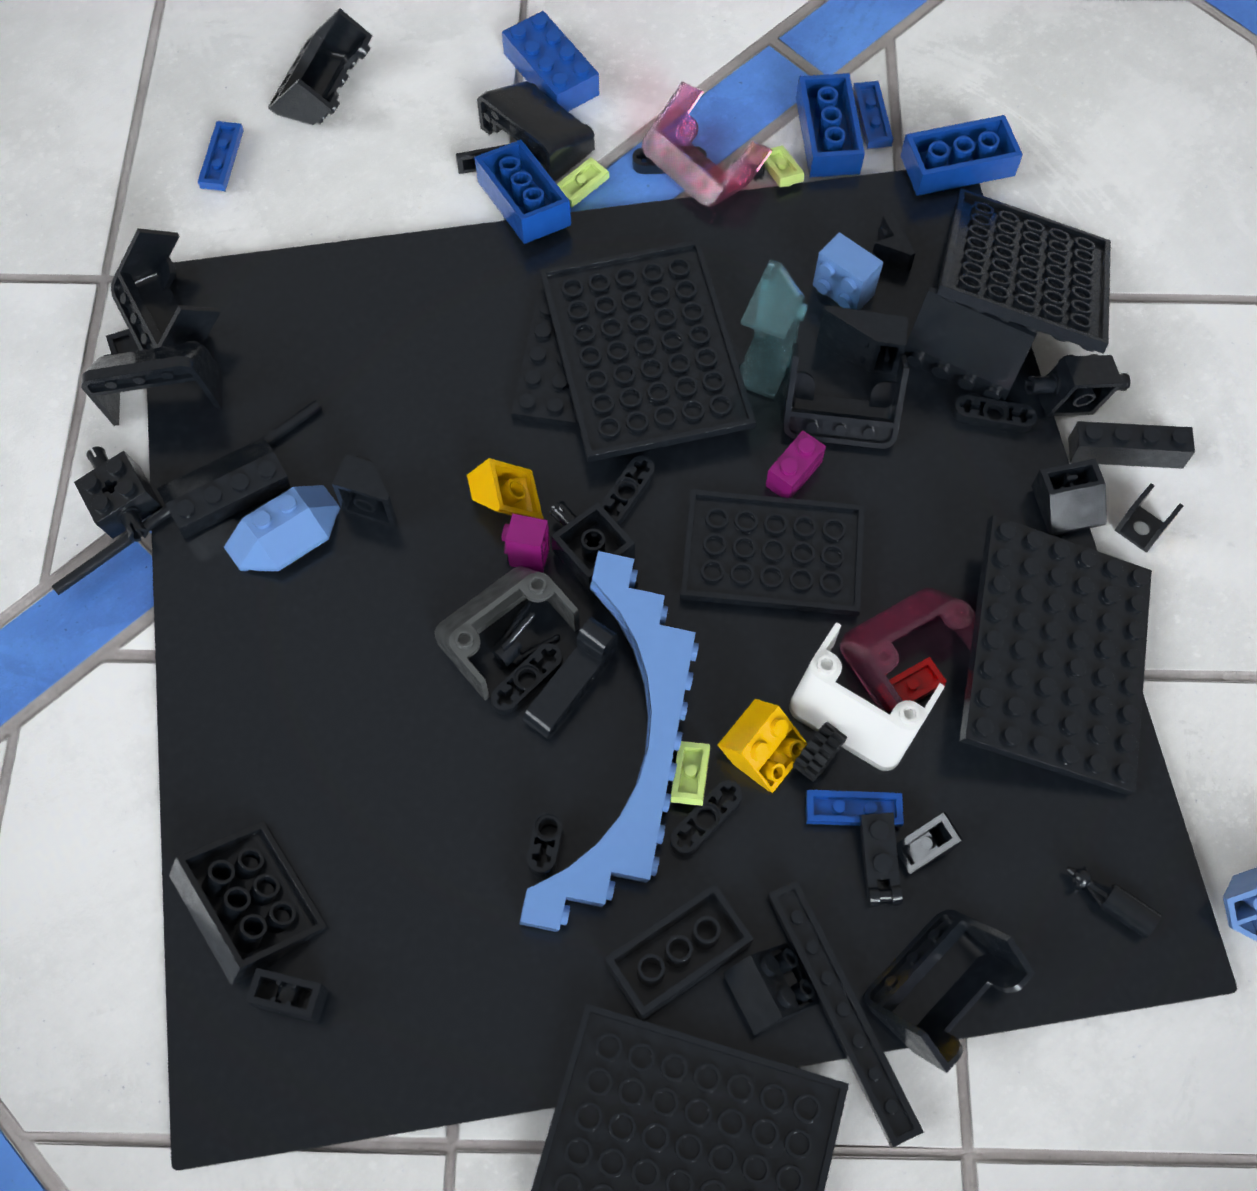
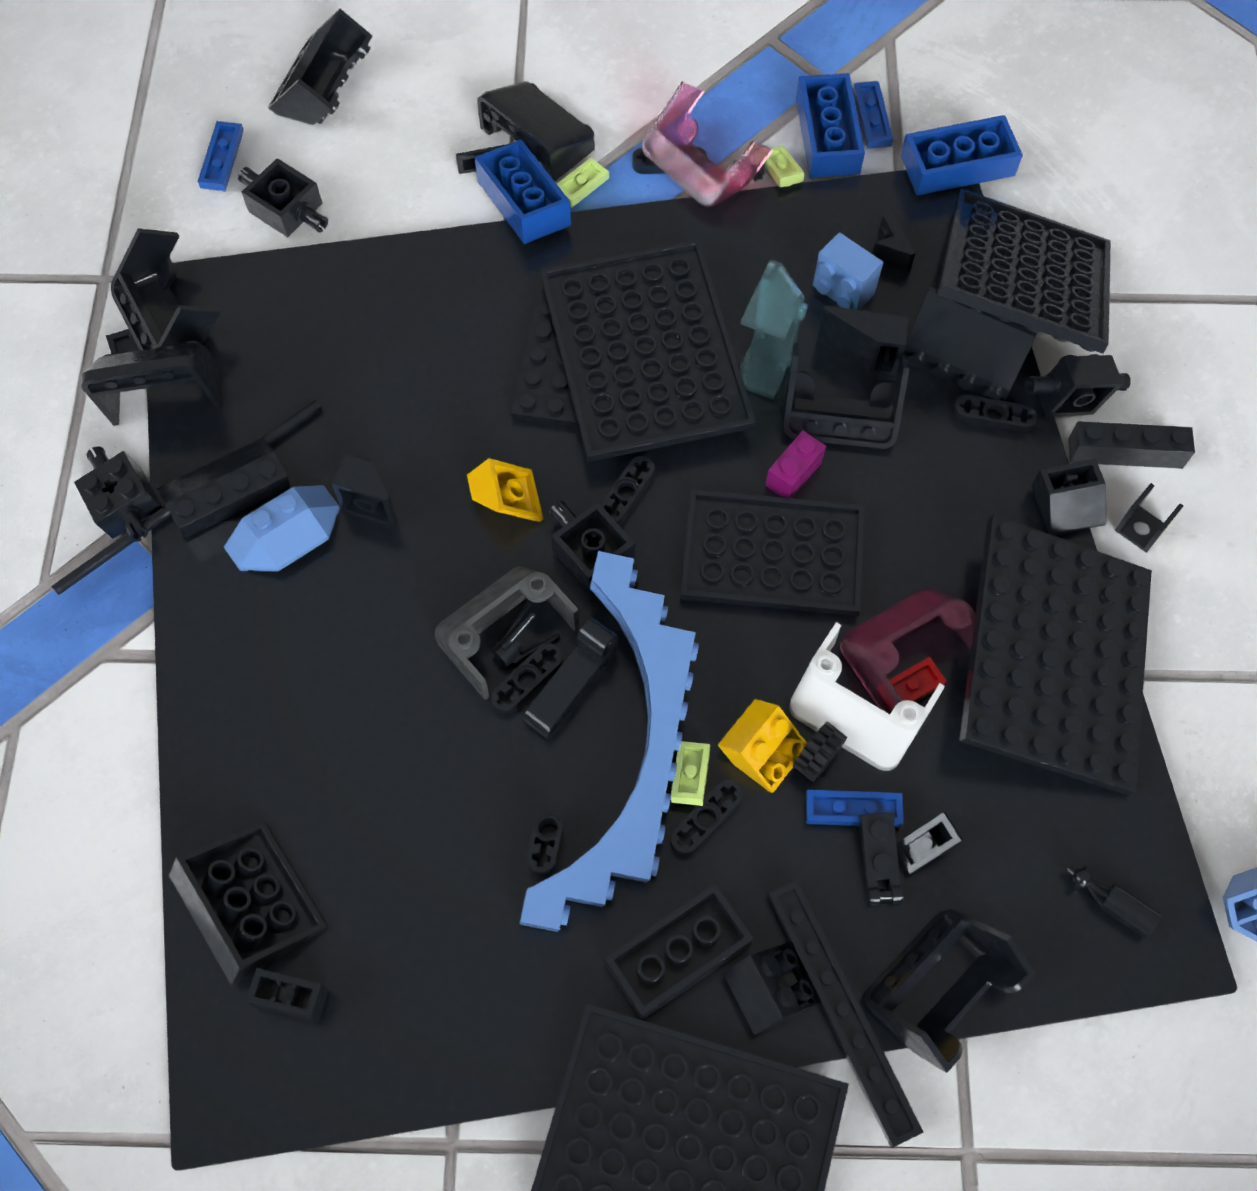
(282, 198): none -> black brick
(526, 542): magenta brick -> none
(550, 61): blue brick -> none

